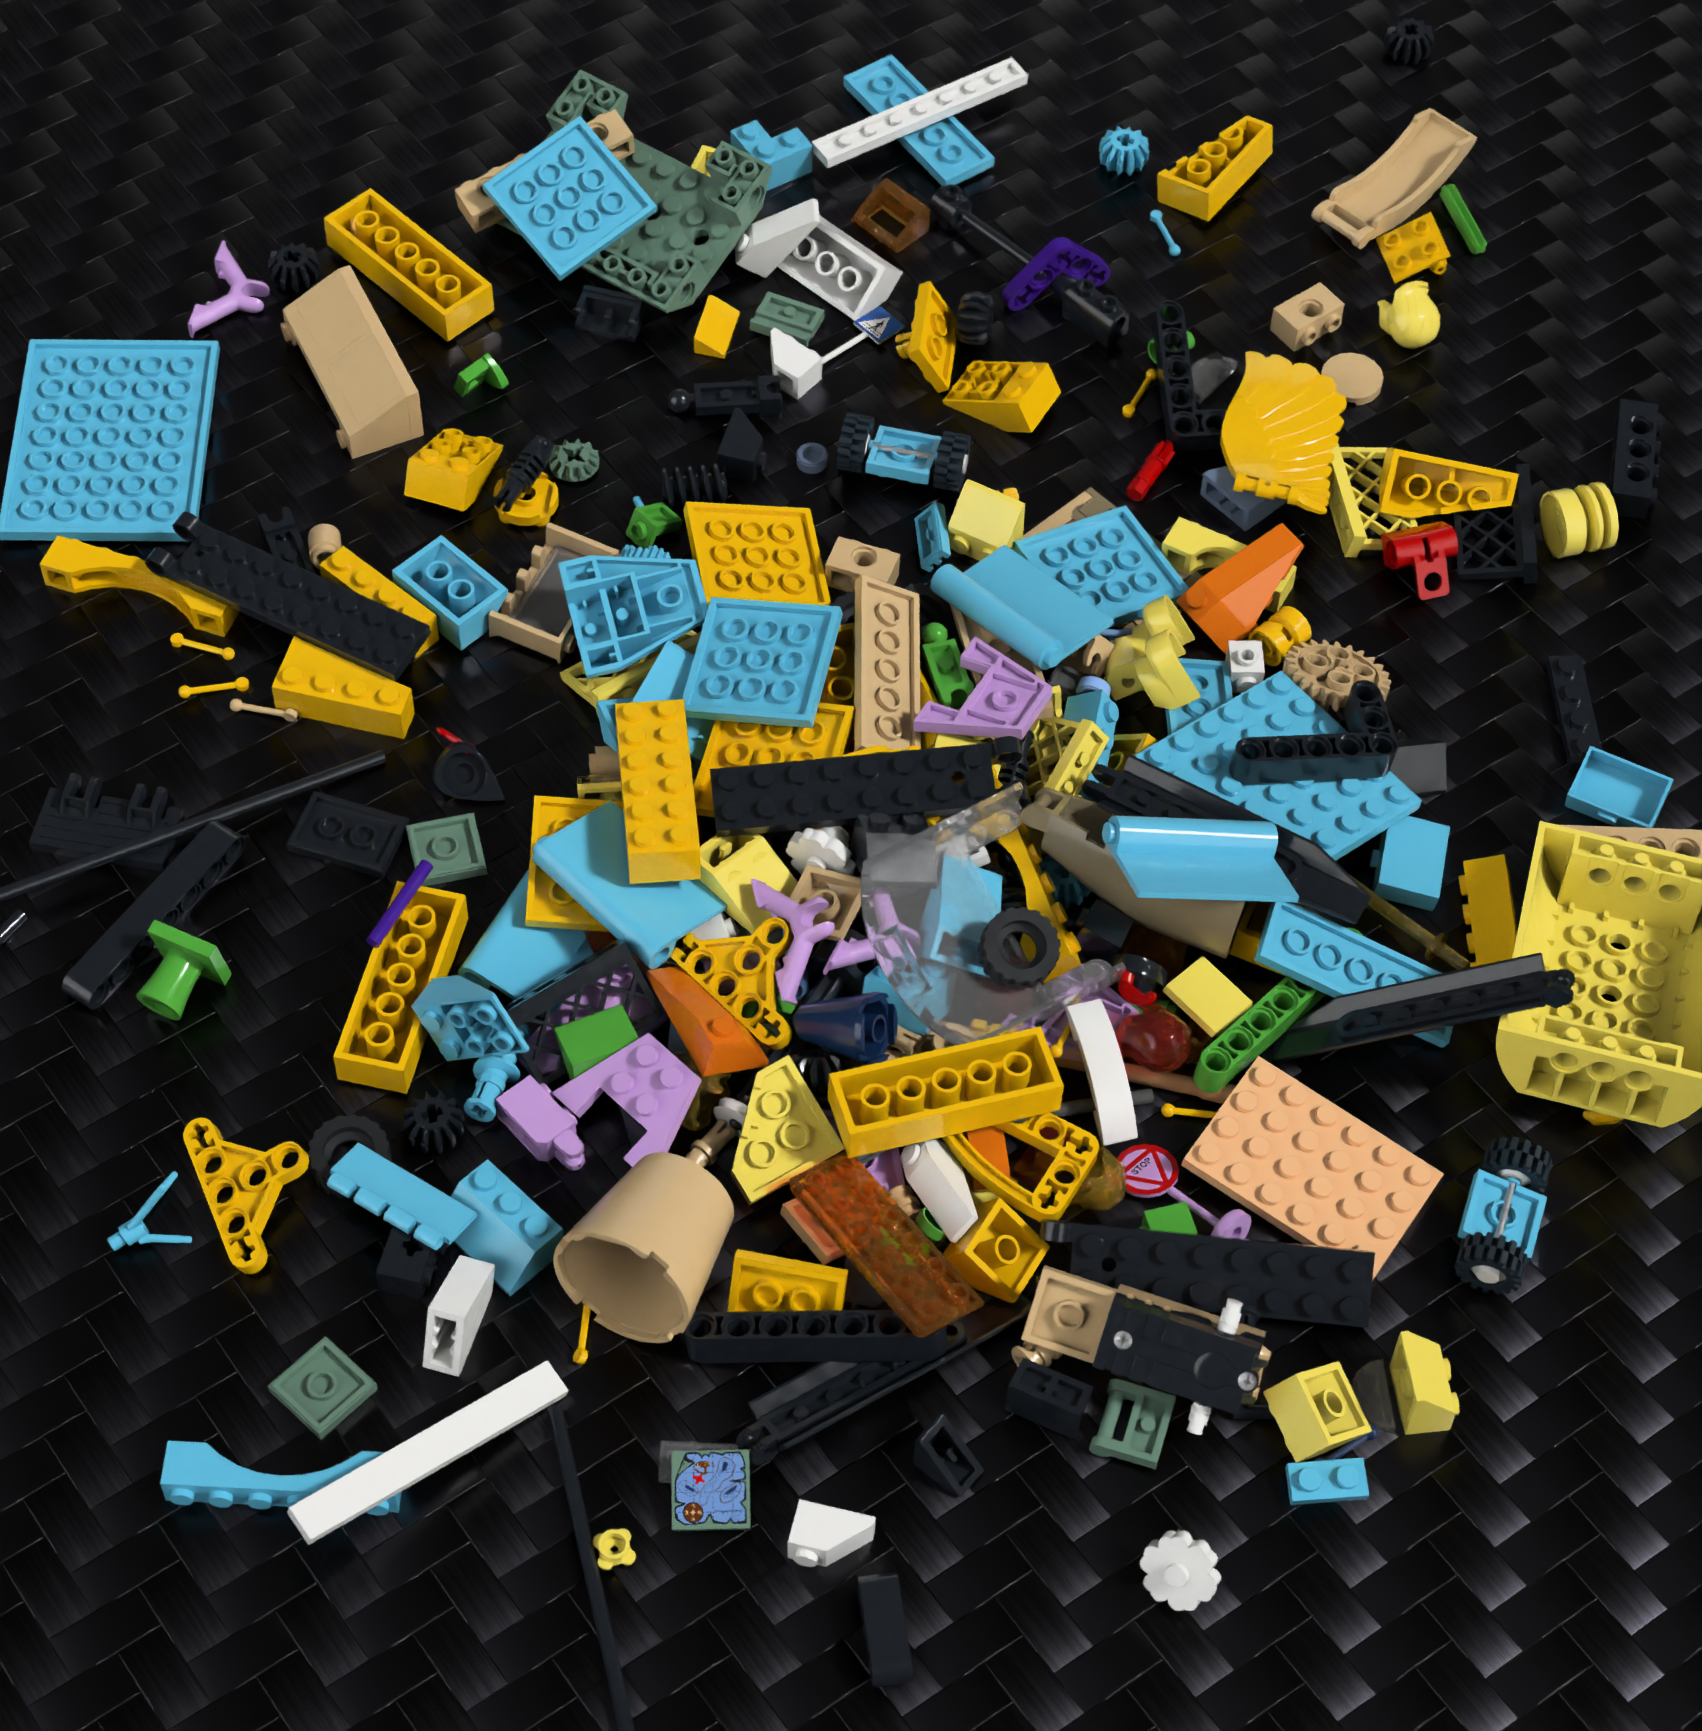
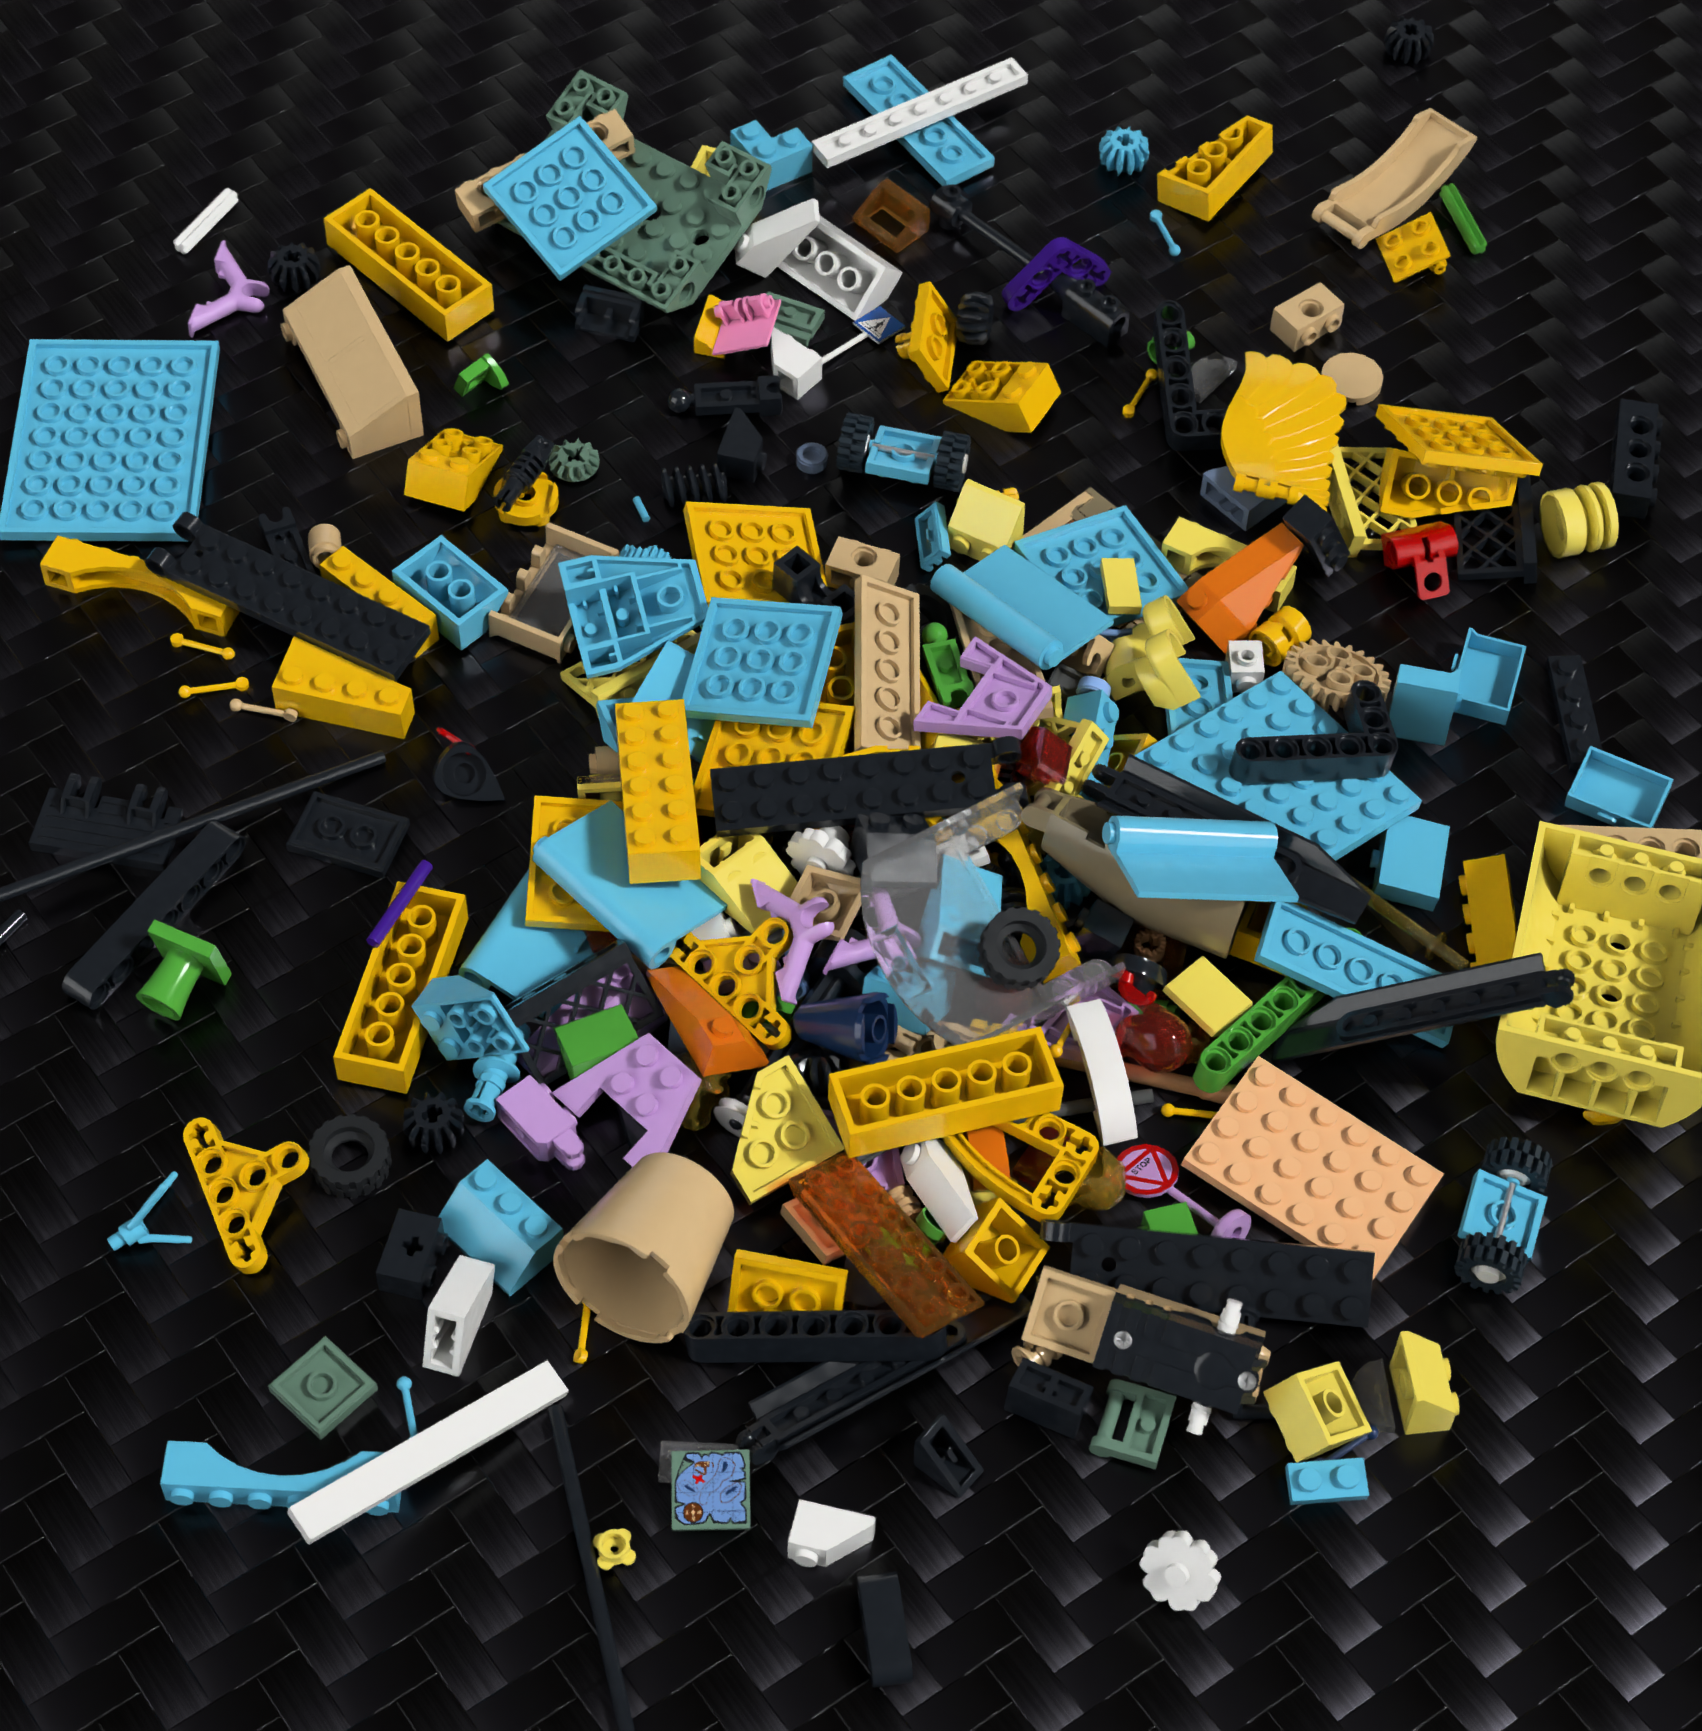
(205, 221): none -> white axle
(404, 1384): none -> medium azure hinge
(405, 1195): medium azure windscreen -> none
(450, 847): sand green tile -> none
(651, 522): bright green bracket -> none
(705, 1150): tan pin -> none
(745, 323): none -> bright pink hinge
(799, 581): none -> black arch
(1044, 757): none -> clear red slope
(1120, 586): none -> light yellow tile
(1154, 465): red piece -> none
(1154, 939): none -> medium nougat bush
(1319, 535): none -> black arch
(1411, 317): light yellow hair -> none
(1421, 766): black slope -> none
(1424, 703): none -> medium azure container
(1458, 441): none -> yellow plate
(1488, 676): none -> medium azure container

